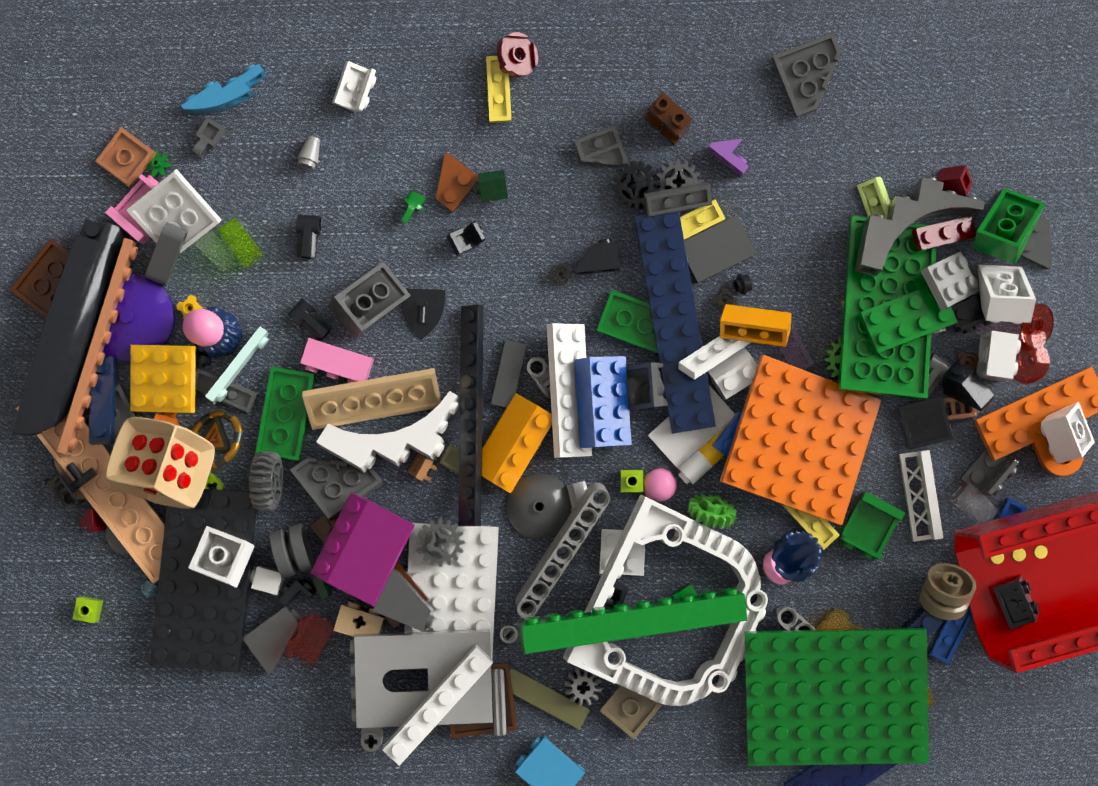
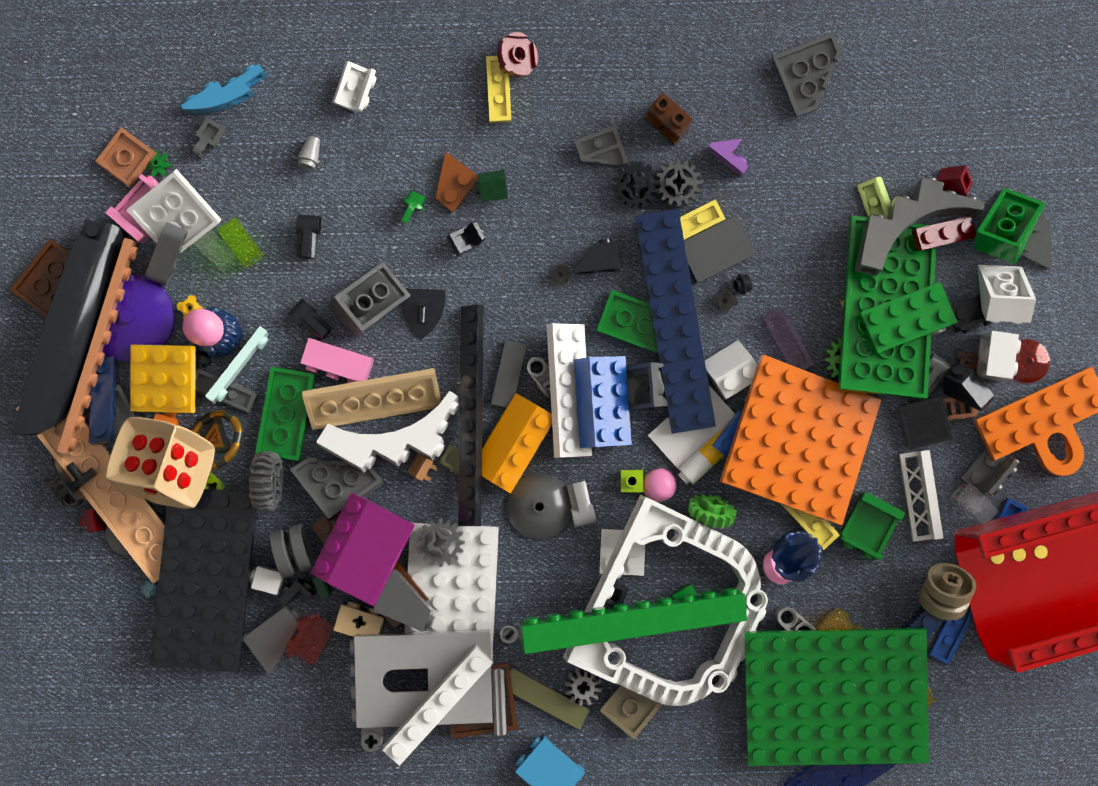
(94, 606): lime plate -> none
(221, 556): white brick -> none
(562, 539): light grey beam -> none
(678, 199): dark grey tile -> none
(710, 356): white plate -> none
(755, 325): light orange brick -> none
(950, 280): light grey plate -> none
(1017, 602): black bracket -> none
(1041, 326): clear red dish -> none
(1067, 433): white slope -> none

